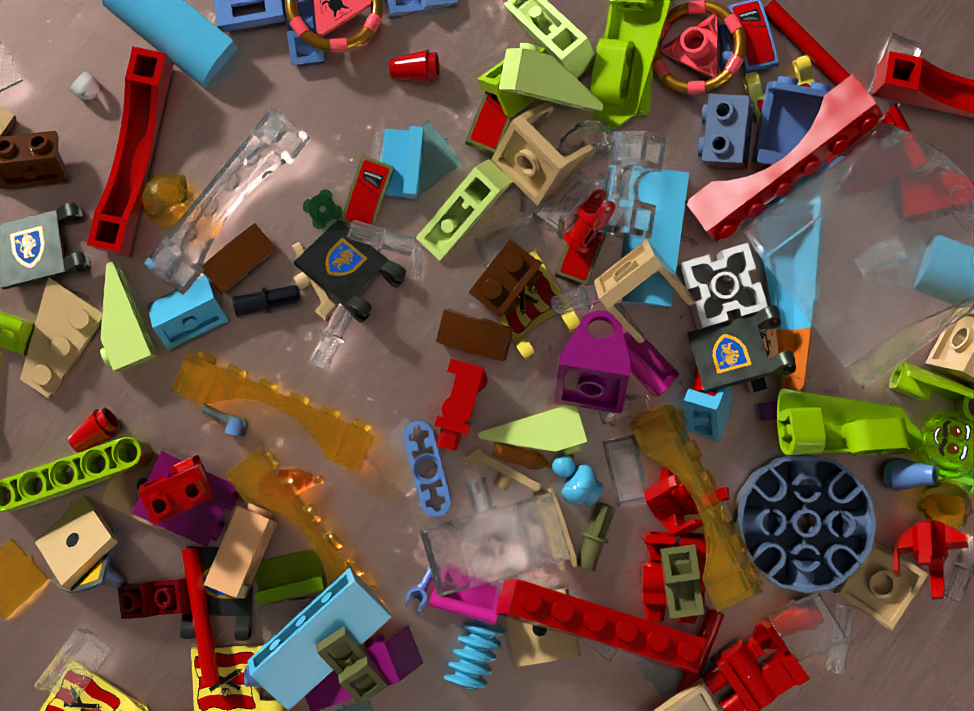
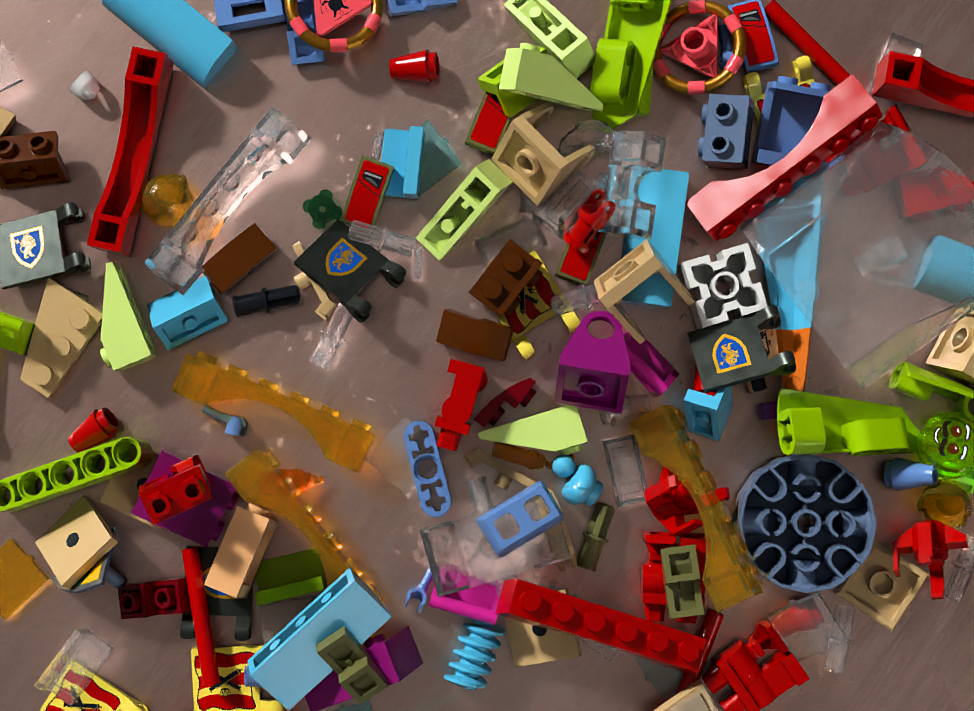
(517, 394): none -> dark red slope
(528, 528): none -> medium blue piece

